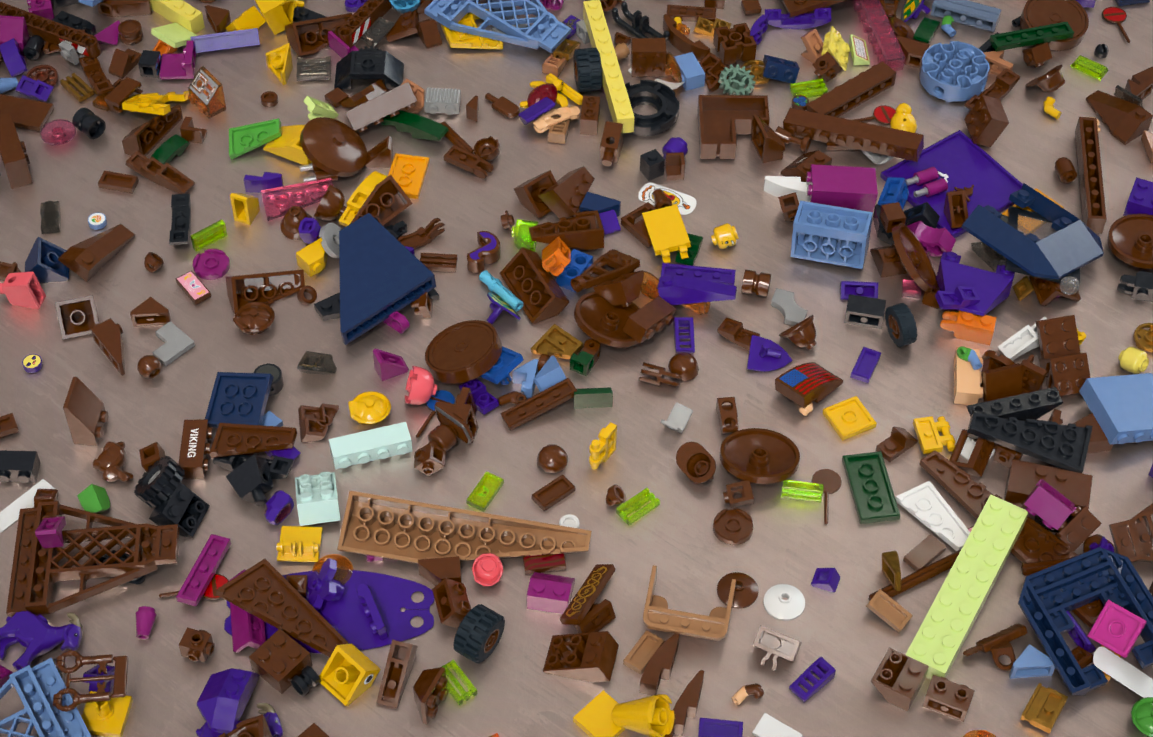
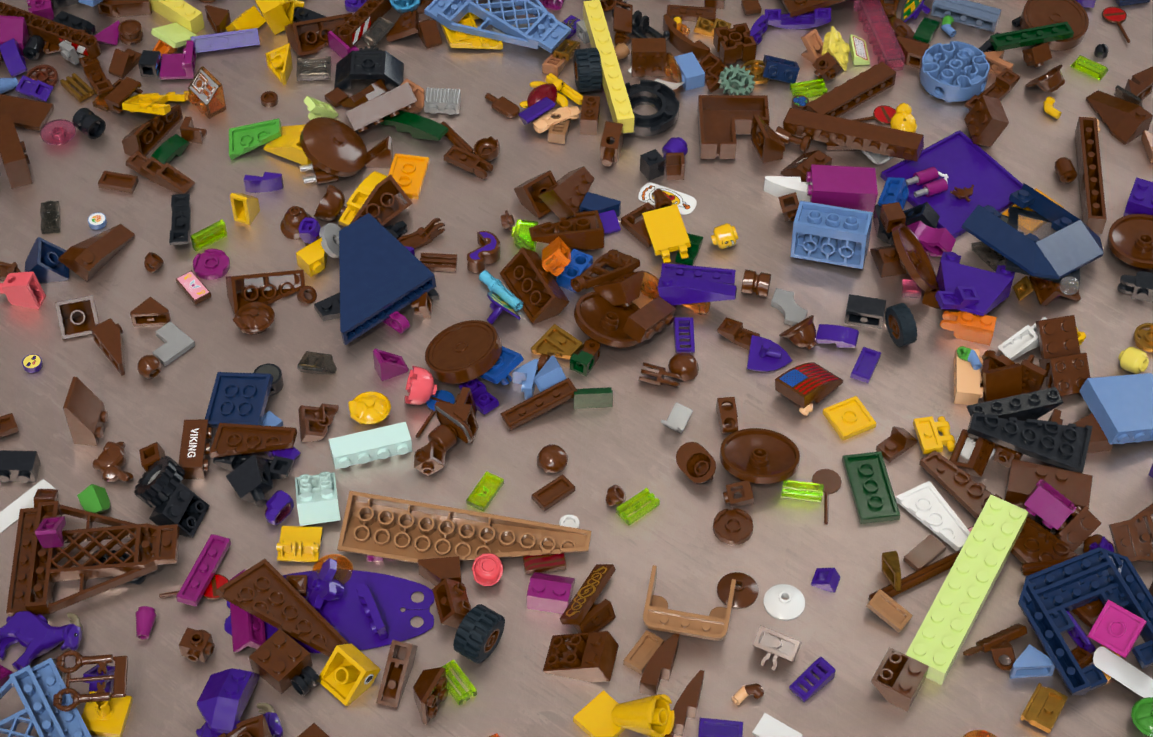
(280, 199): clear pink wing -> none
(472, 109): reddish brown slope -> none
(512, 397): reddish brown arm -> none
(605, 447): yellow plate -> none
(622, 18): none -> reddish brown piece
(841, 335): none -> dark purple slope
(865, 289): dark purple slope -> none
(948, 698): reddish brown brick -> none
(956, 208): reddish brown slope -> none

